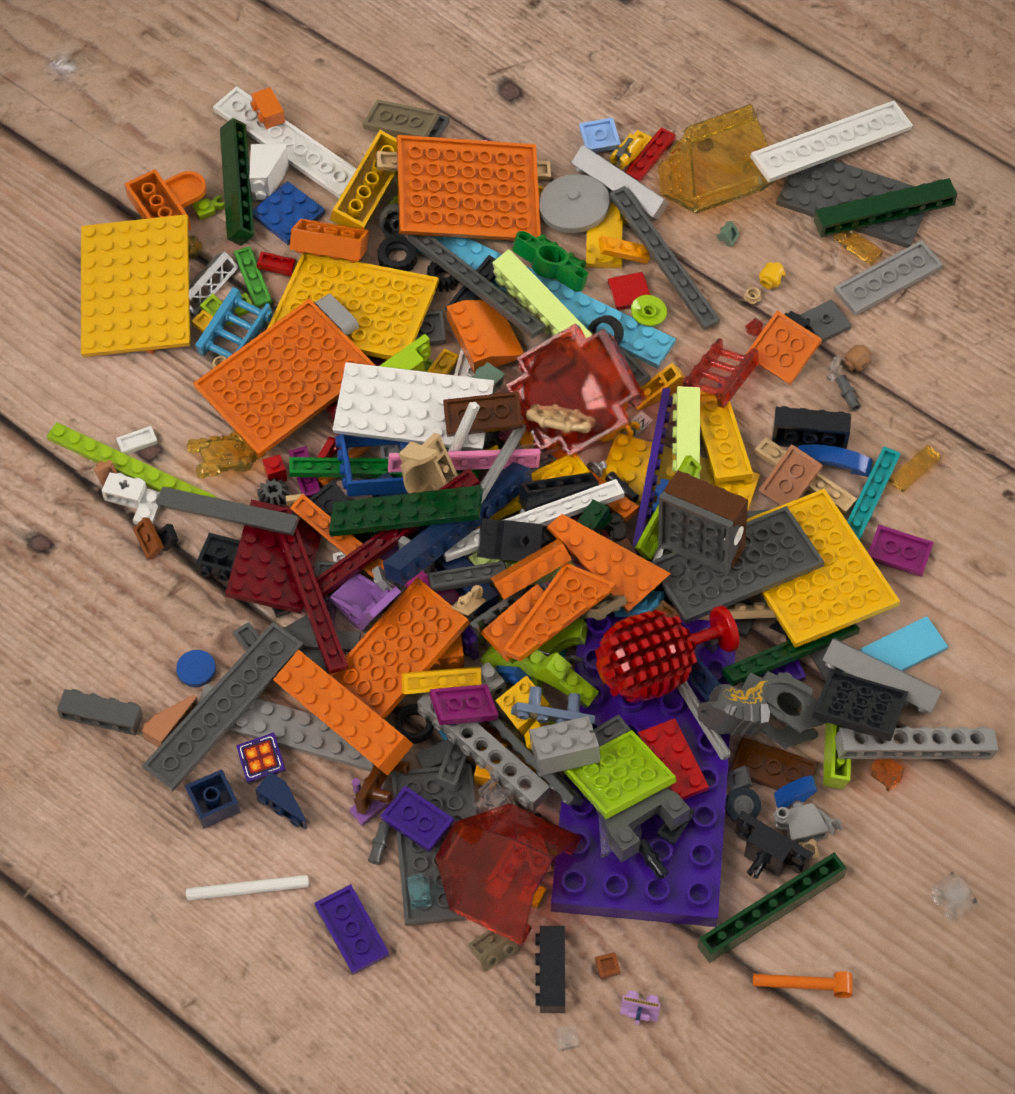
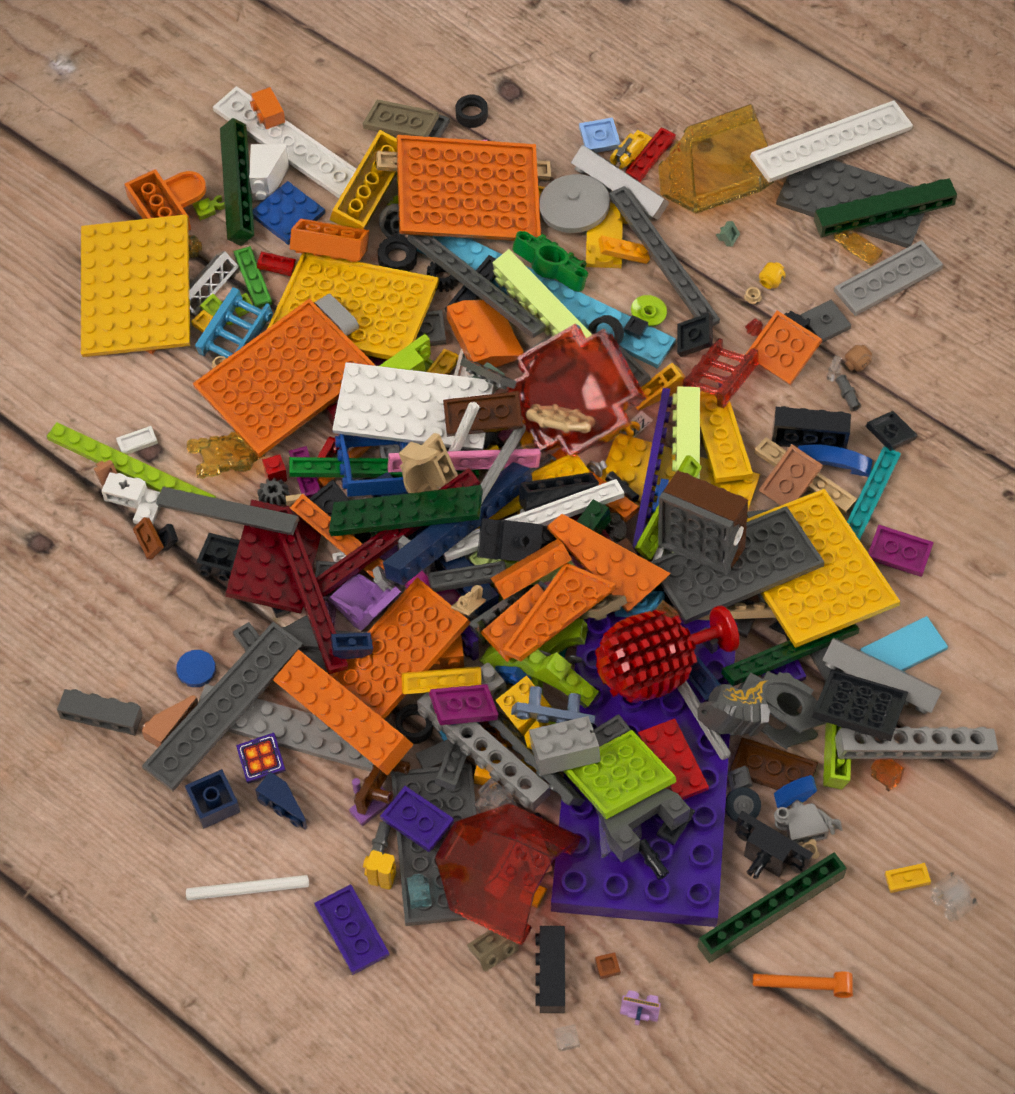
(351, 645): none -> dark blue slope
(380, 869): none -> yellow brick
(471, 121): none -> black tyre
(486, 373): none -> dark grey plate
(627, 289): red tile -> none
(635, 327): none -> black plate
(695, 334): none -> black plate
(891, 430): none -> black plate
(907, 877): none -> yellow plate
(915, 468): clear yellow tile -> none

